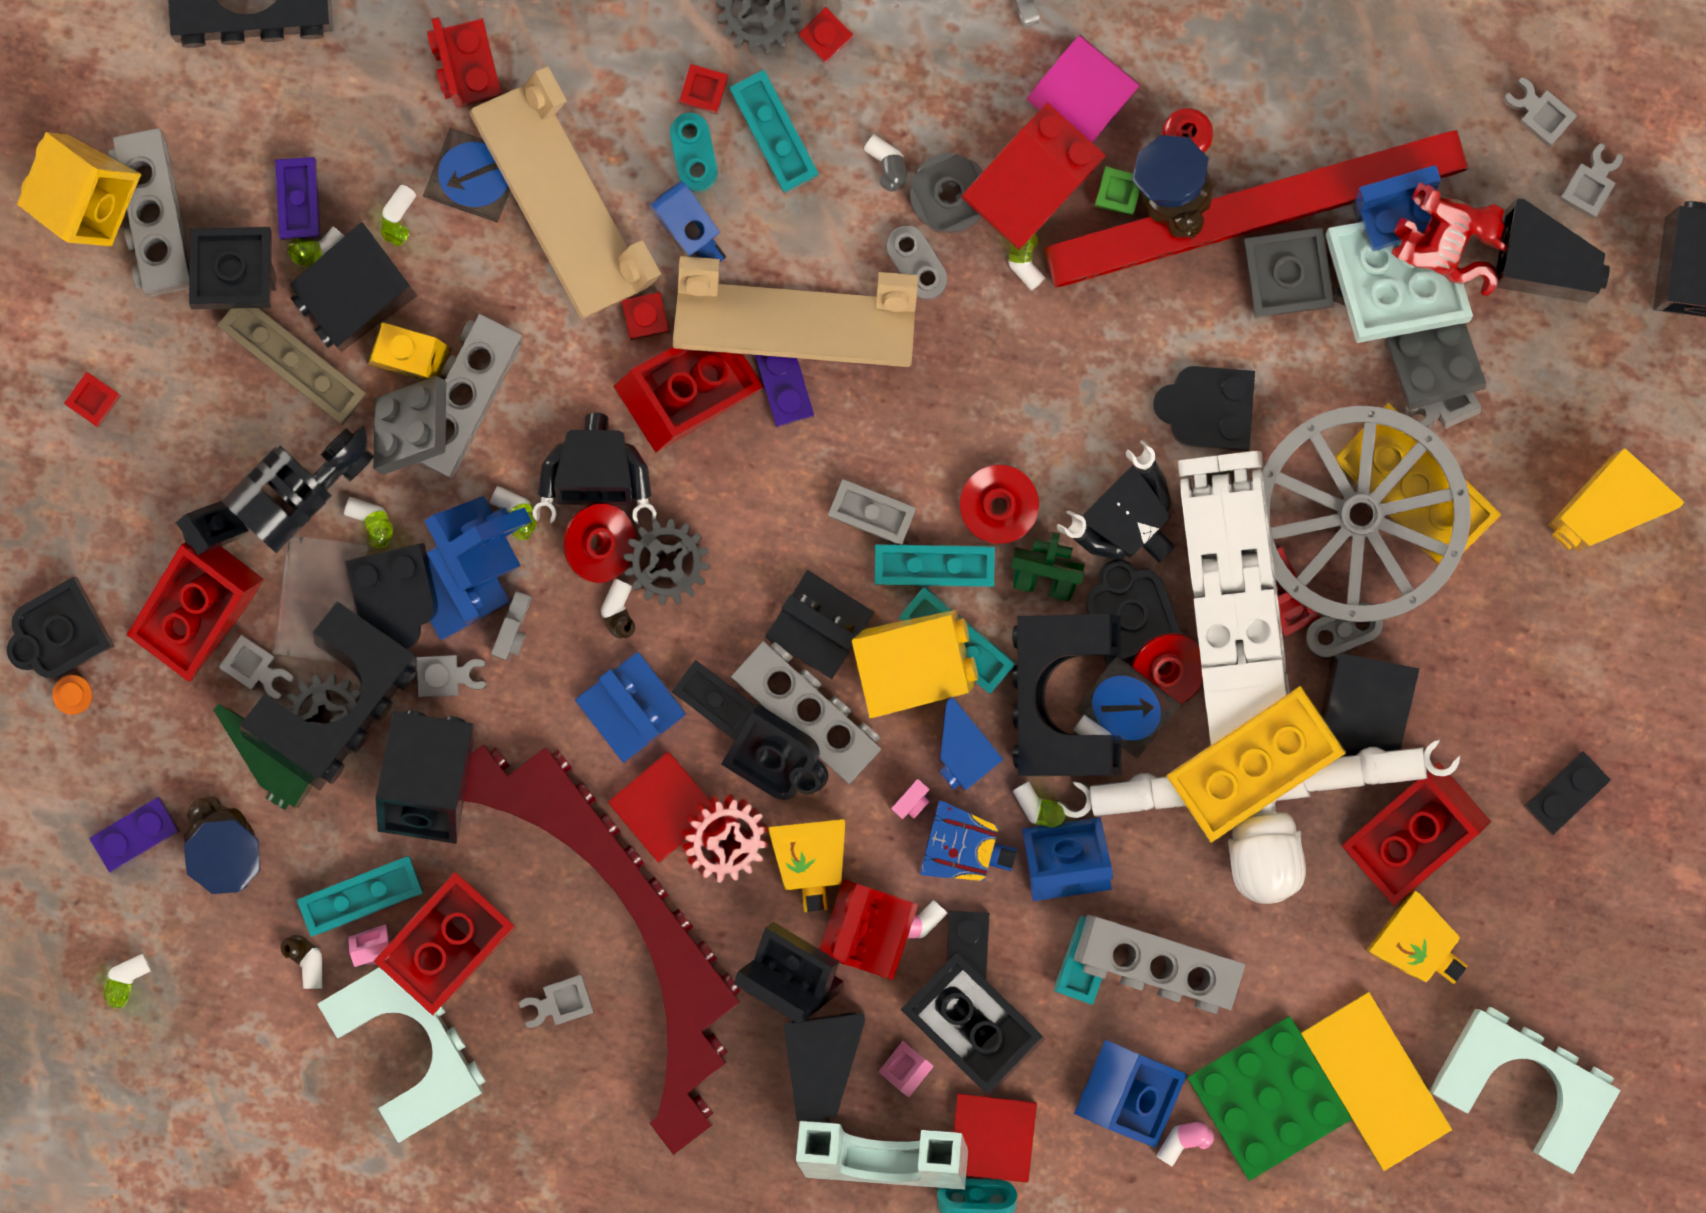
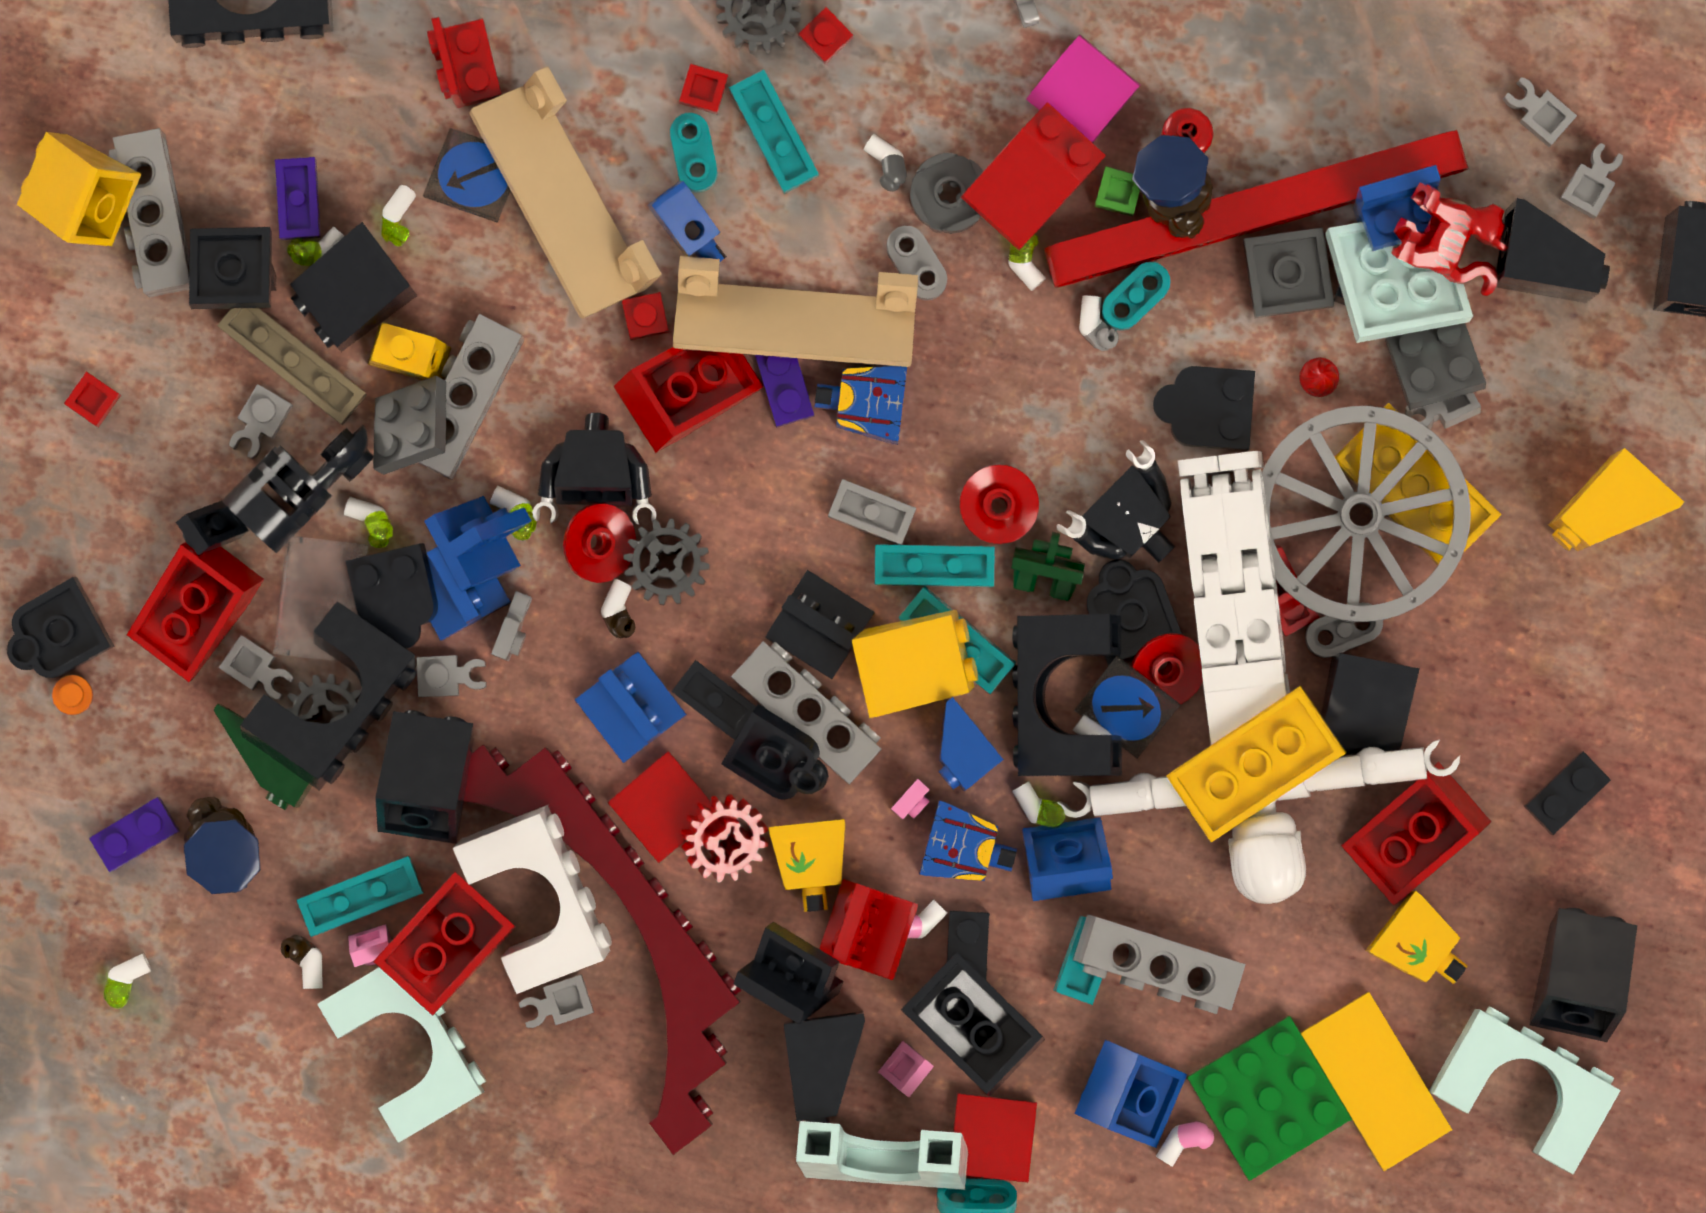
(263, 415): none -> light grey plate
(537, 844): none -> white arch
(867, 401): none -> blue torso
(1093, 327): none -> arm
(1135, 296): none -> teal plate
(1319, 377): none -> red plate
(1584, 974): none -> black slope

